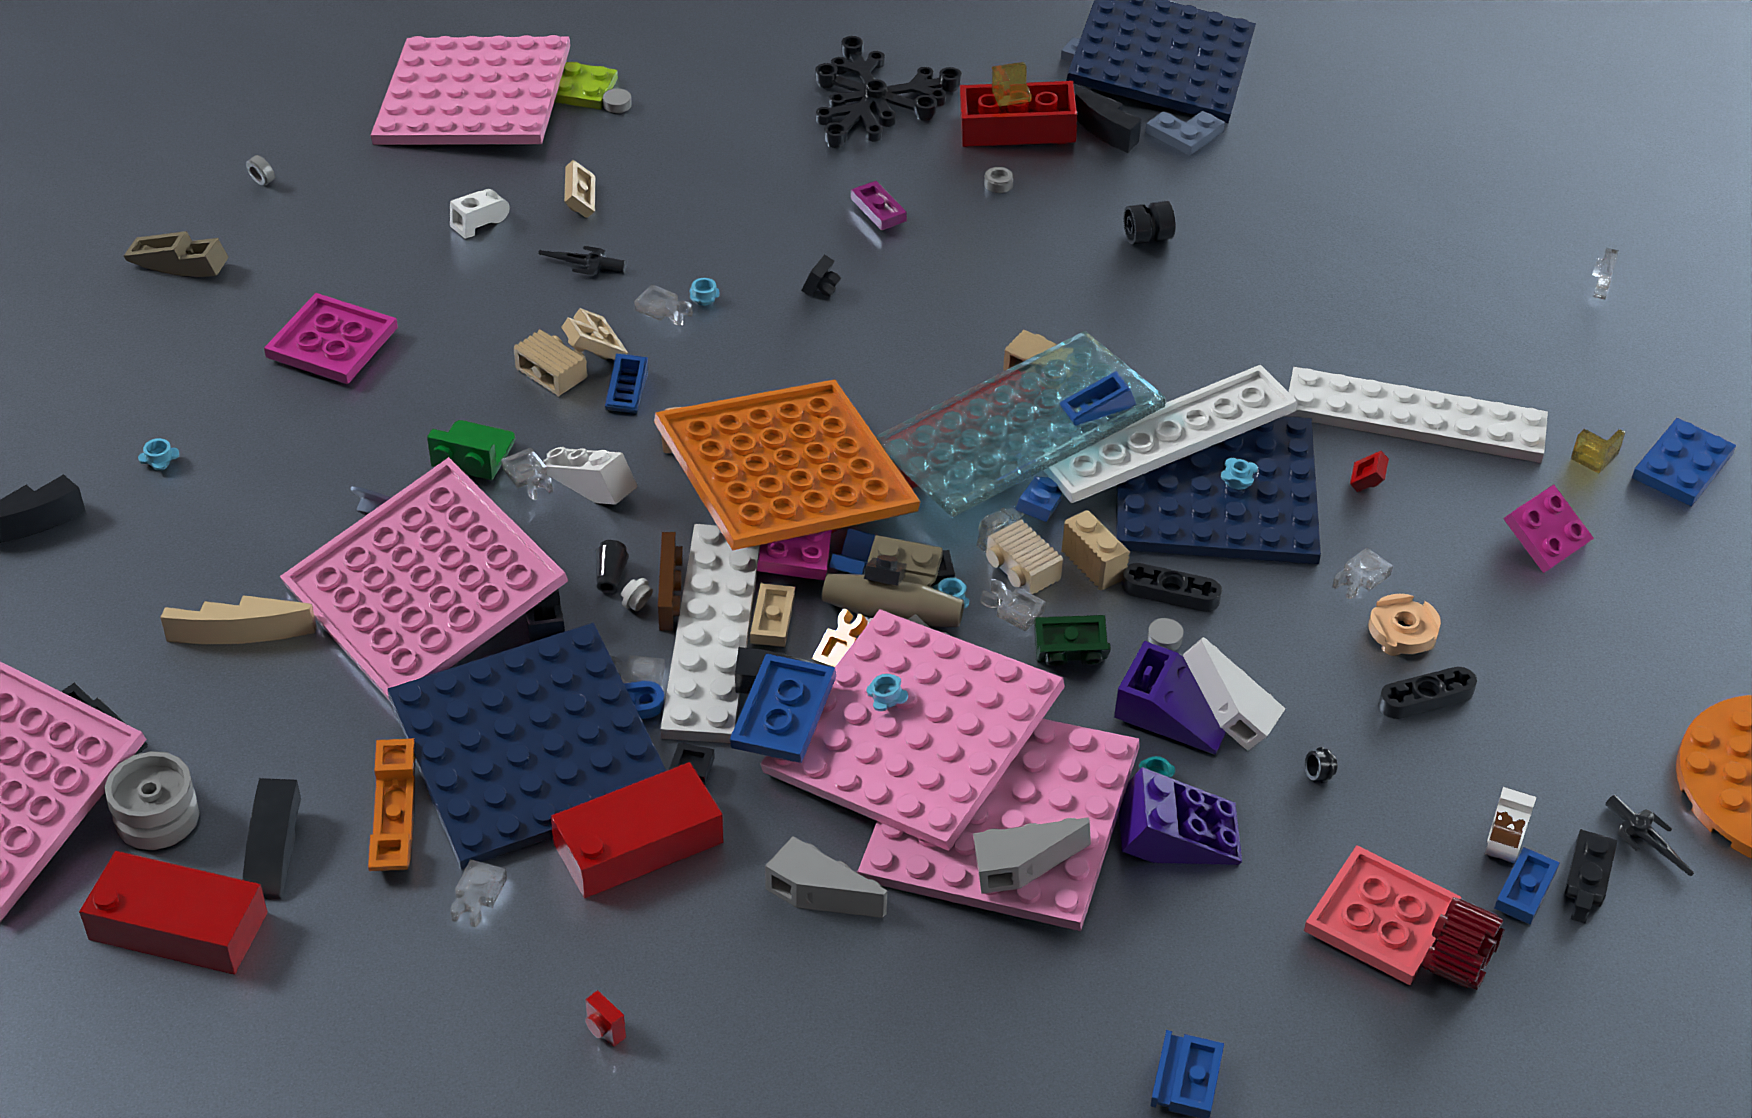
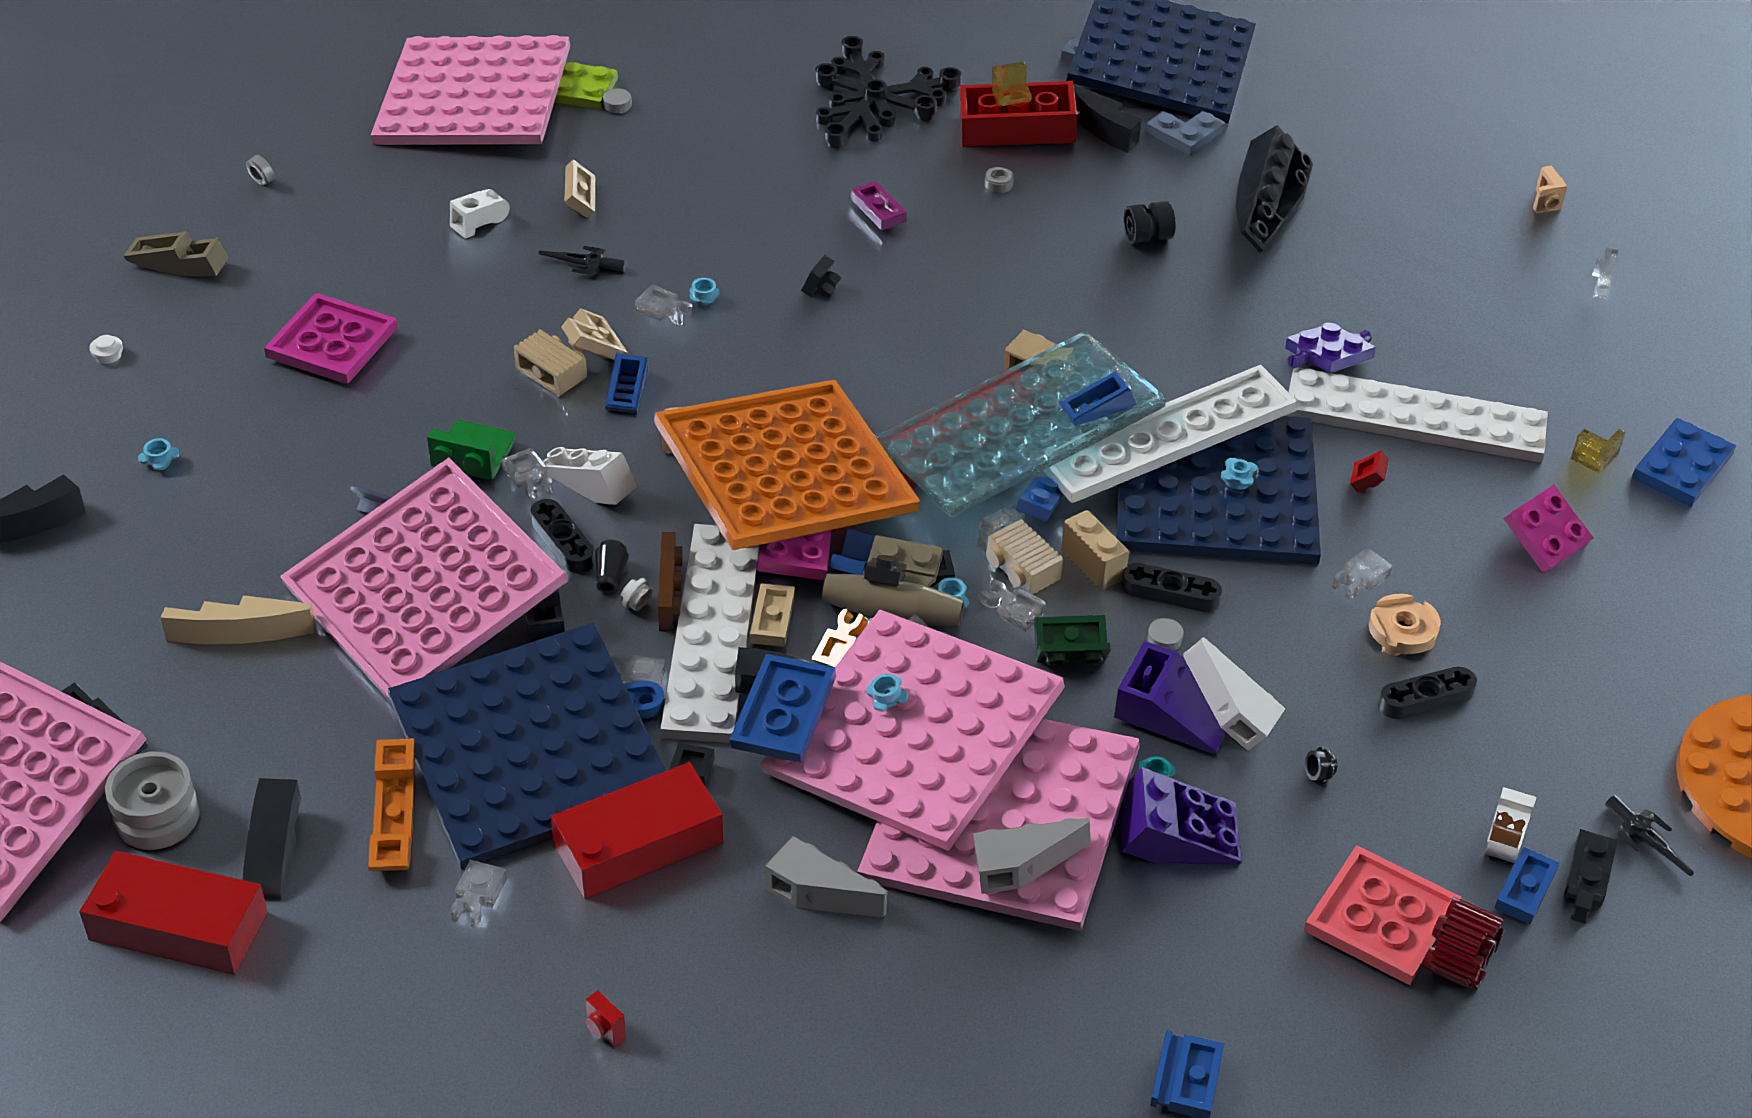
(106, 349): none -> white plate
(562, 548): none -> black beam
(1270, 186): none -> black wedge
(1329, 348): none -> dark purple plate
(1549, 190): none -> light nougat bracket

